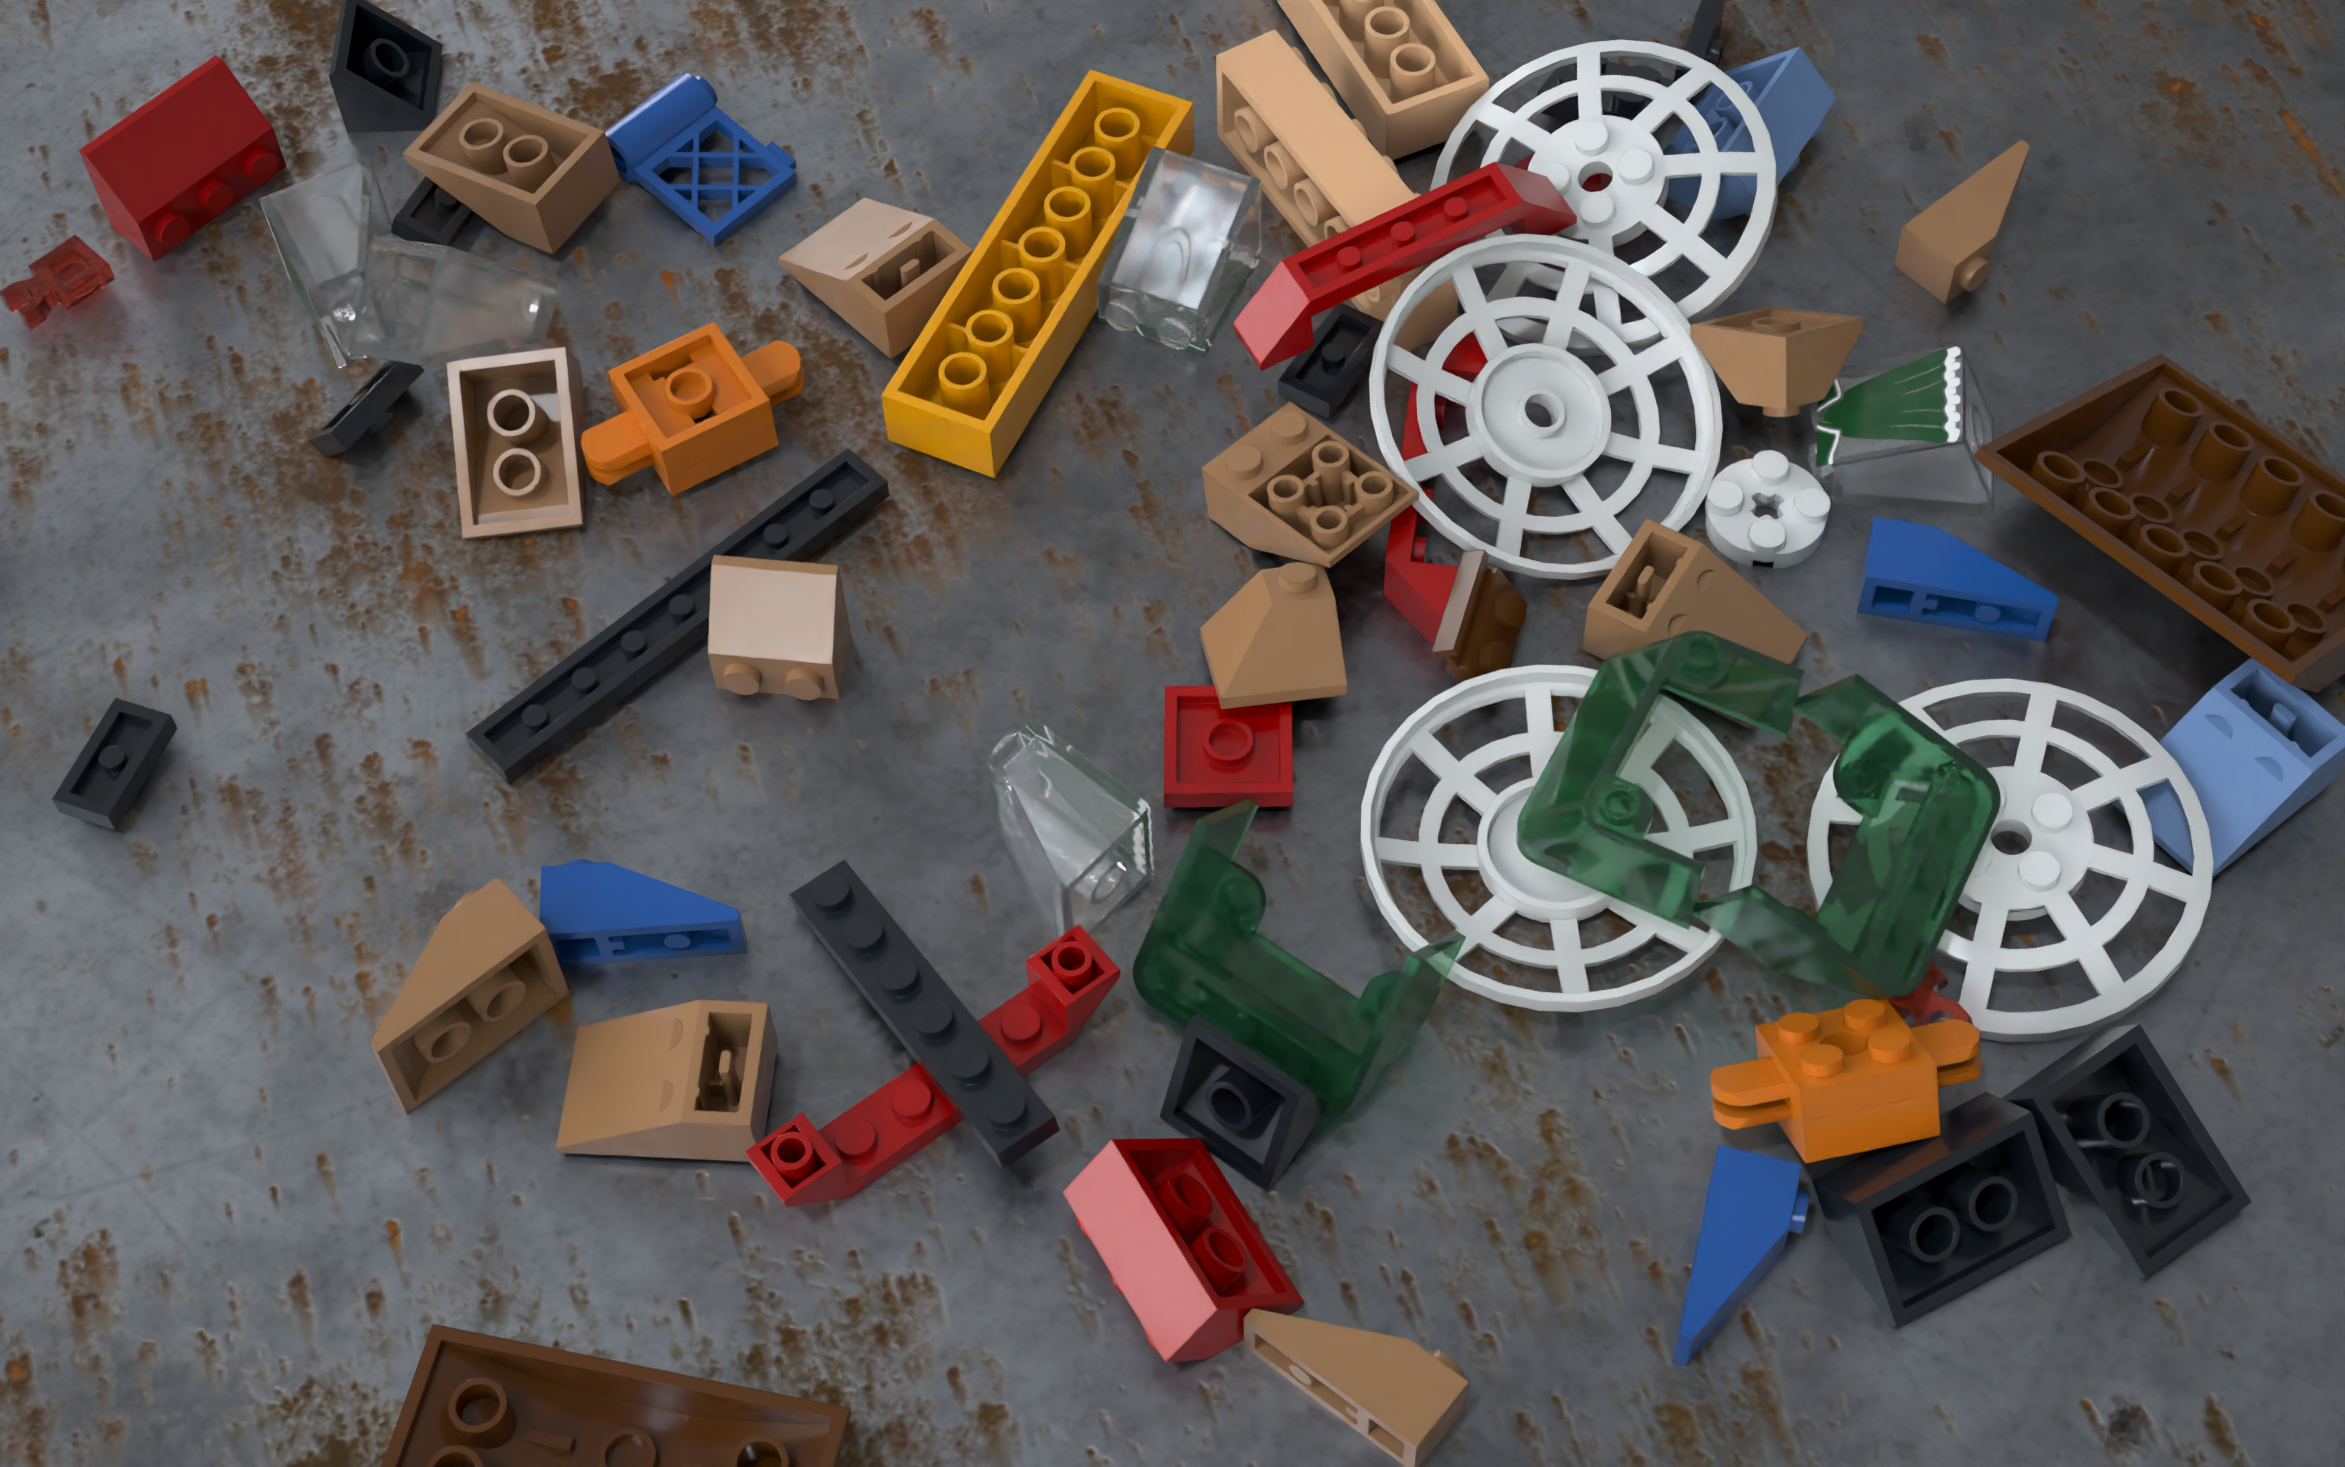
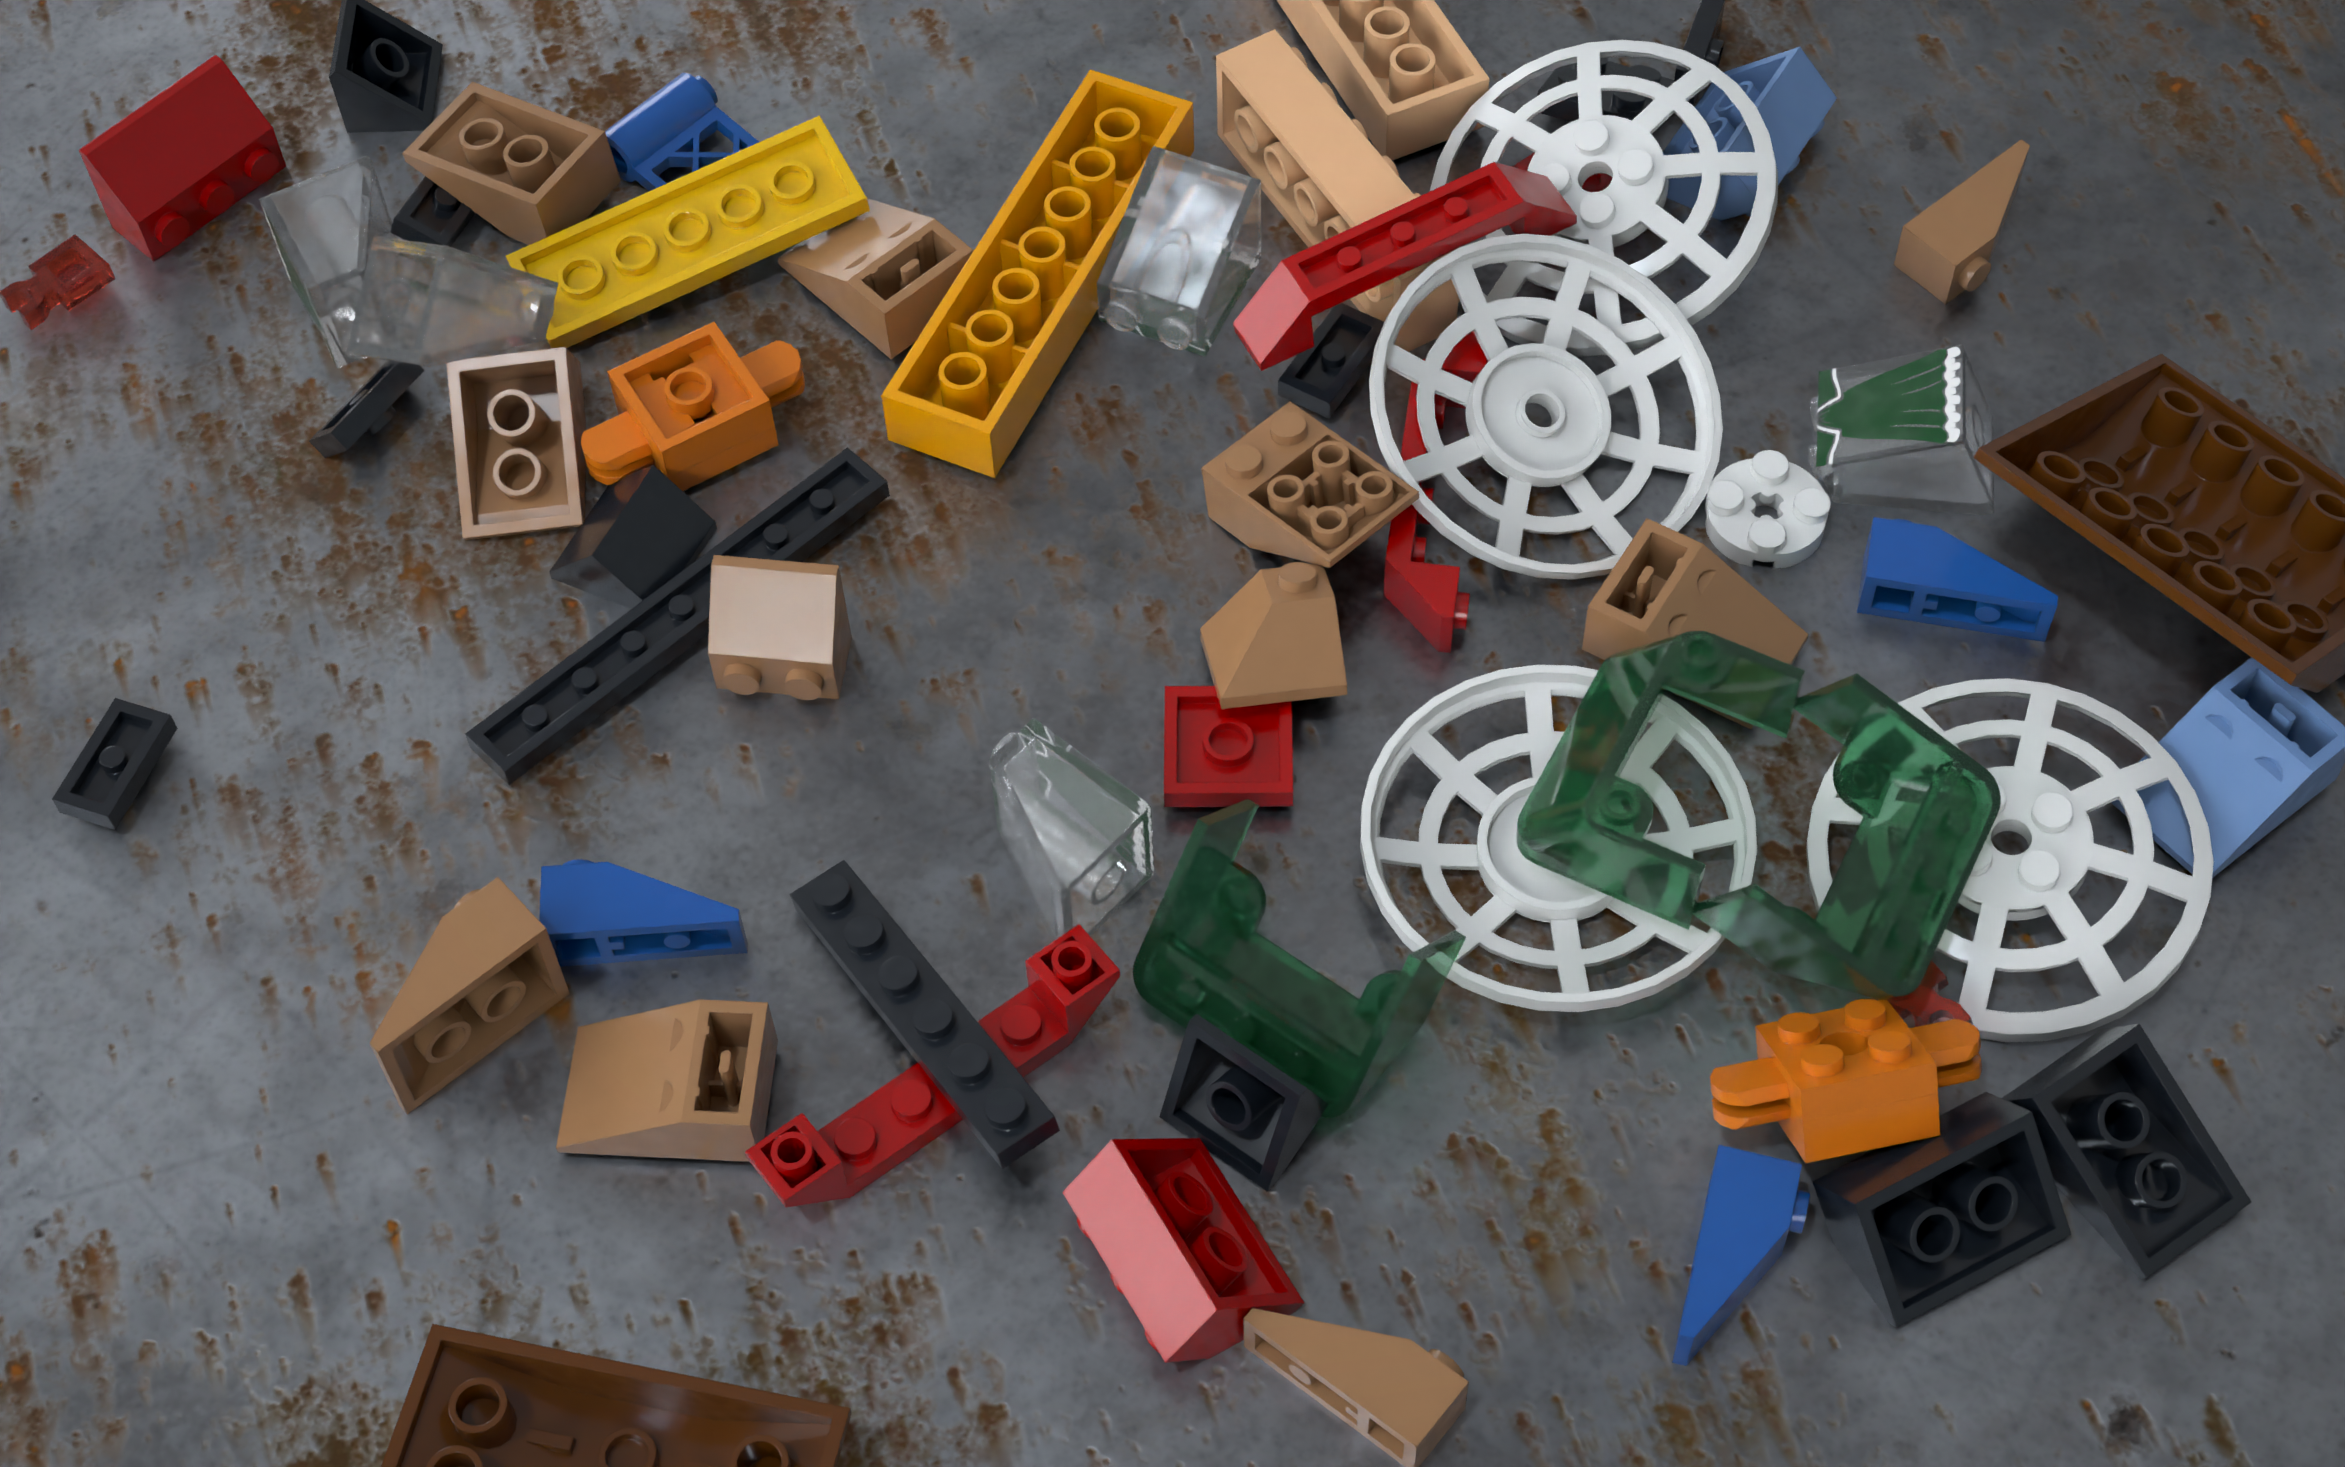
(635, 539): none -> black slope
(693, 231): none -> yellow plate
(1479, 620): reddish brown plate -> none
(1778, 354): medium nougat slope -> none

